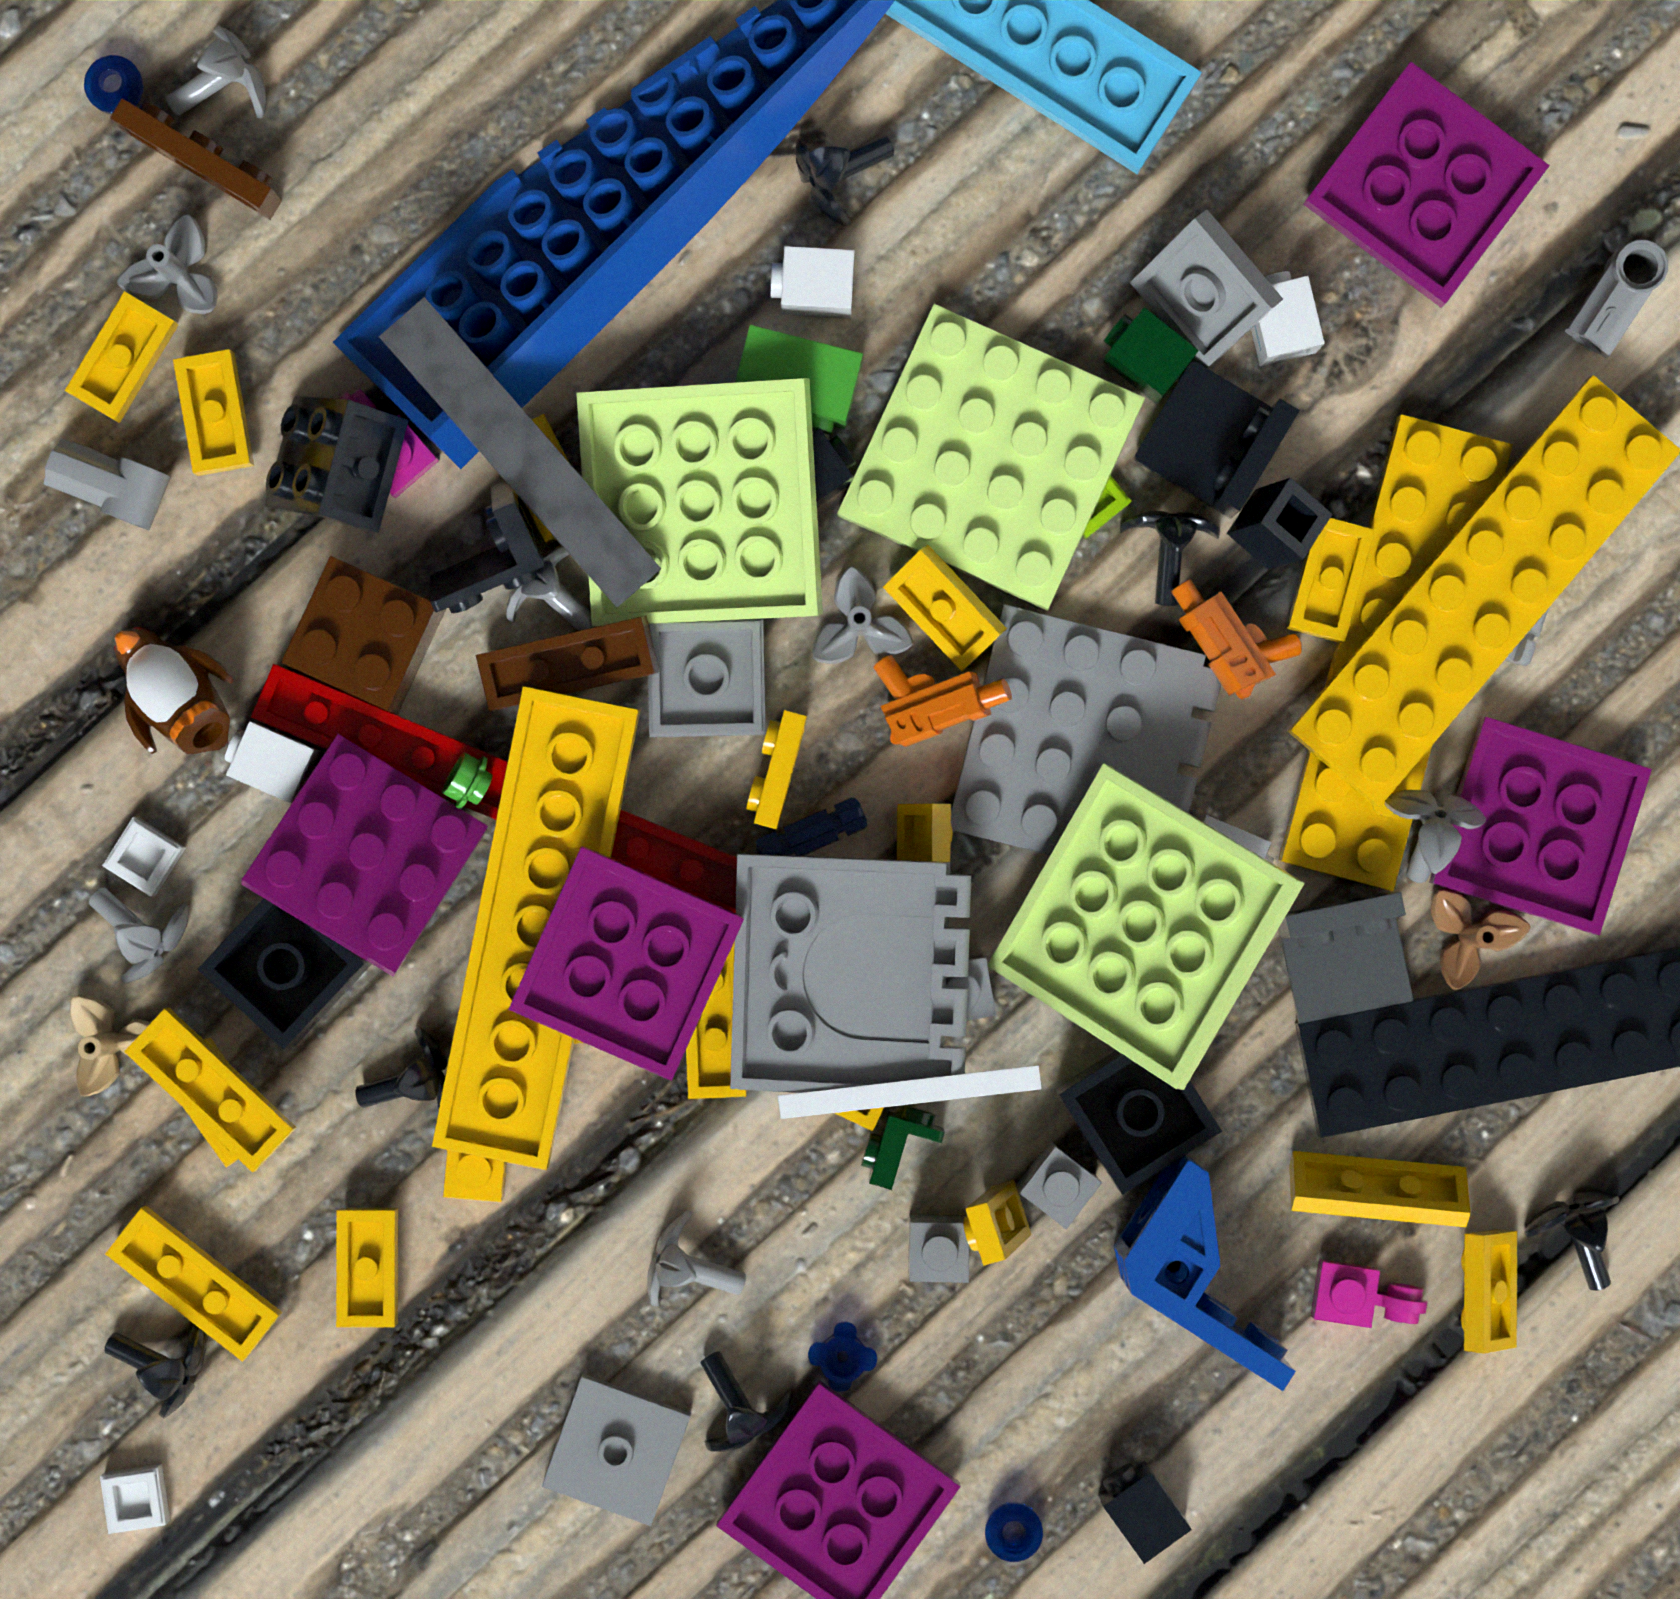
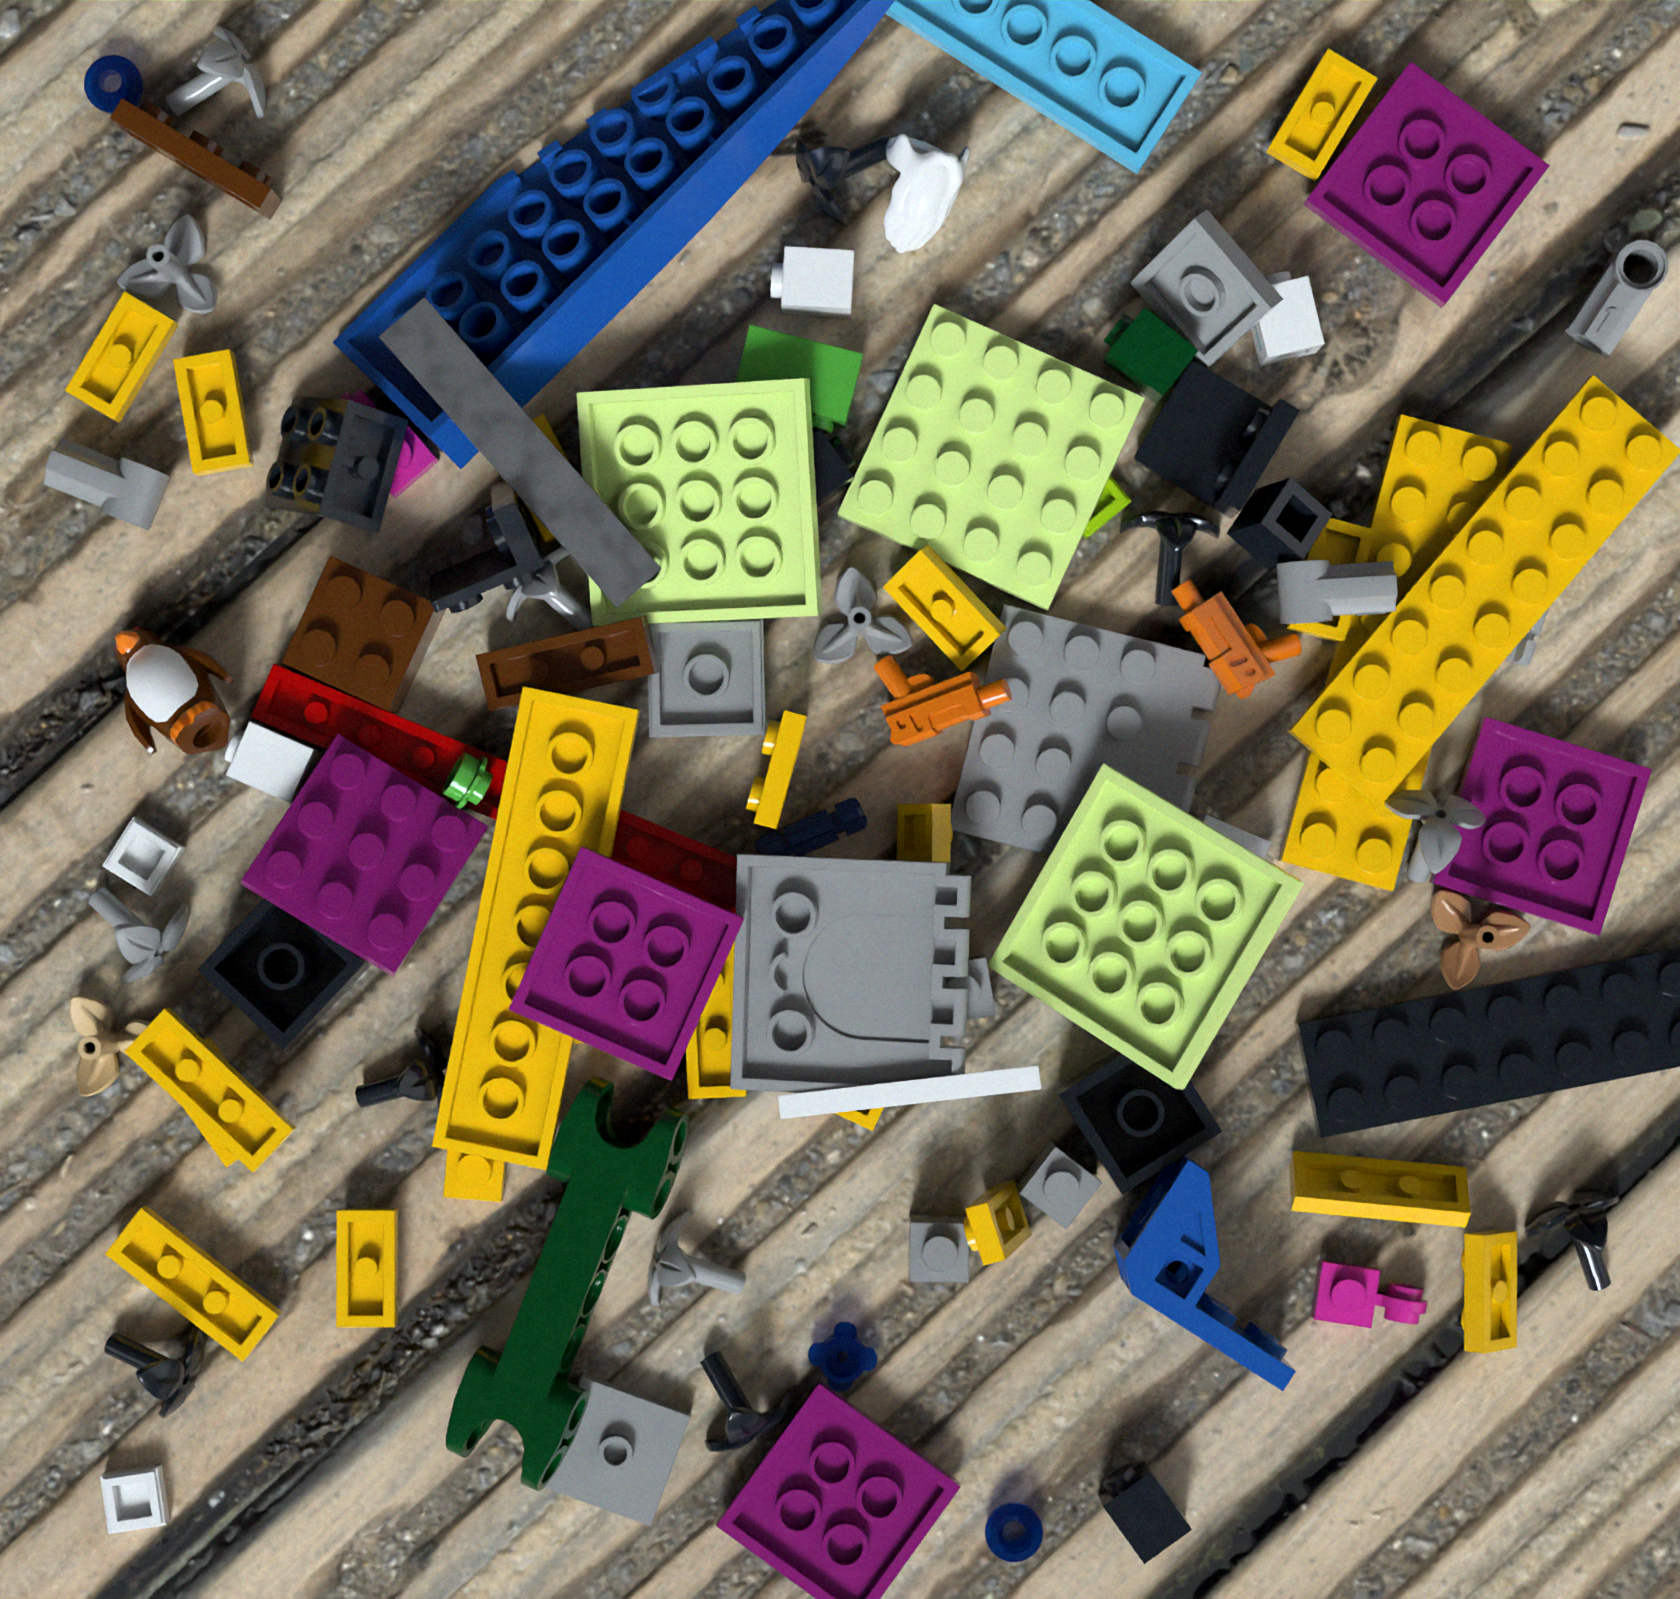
(531, 1375): none -> dark green piece
(885, 1150): dark green bracket -> none
(922, 192): none -> white piece
(1318, 591): none -> light grey piece
(1321, 115): none -> yellow plate
(1346, 956): dark grey bracket -> none

